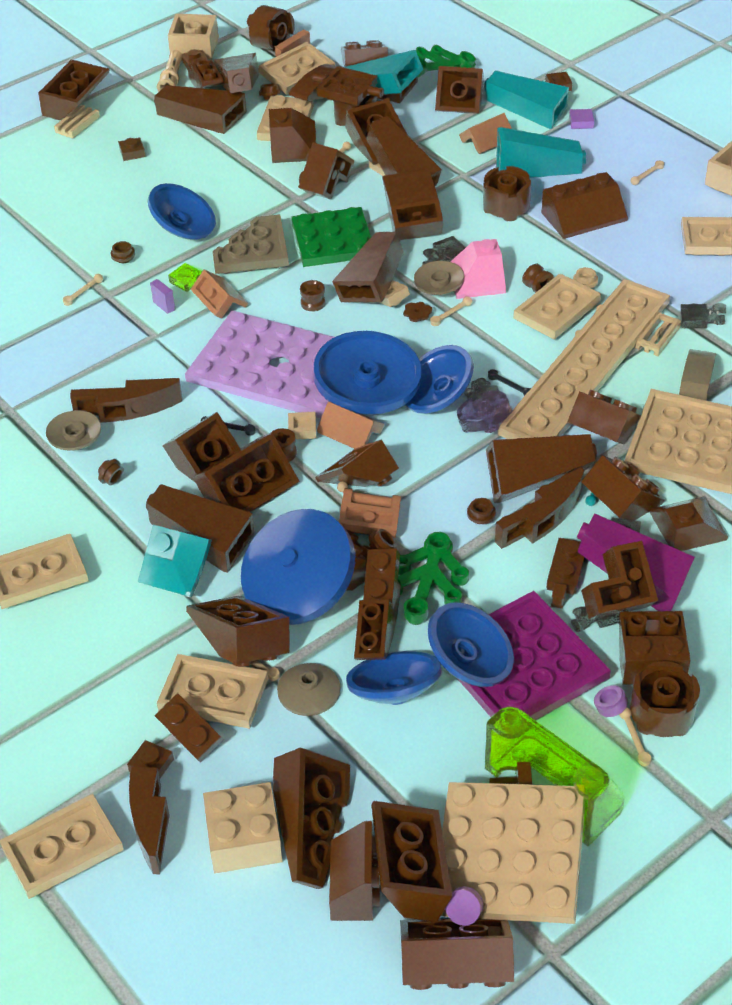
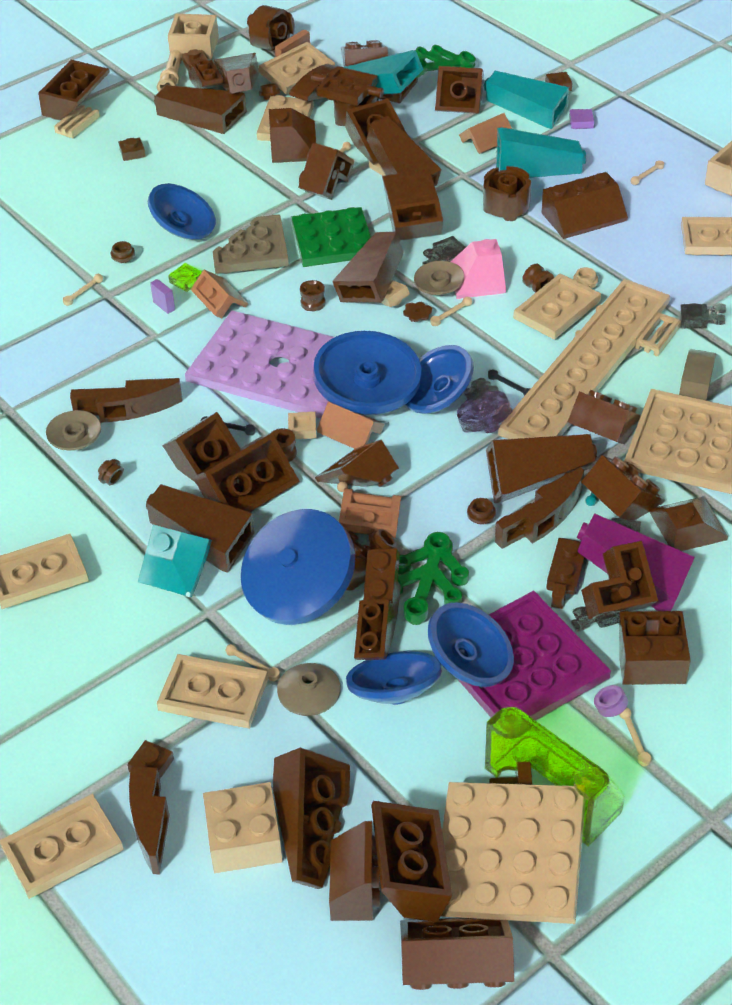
(188, 727): reddish brown plate -> none
(242, 629): reddish brown slope -> none
(464, 906): medium lavender tile -> none
(664, 700): reddish brown brick -> none

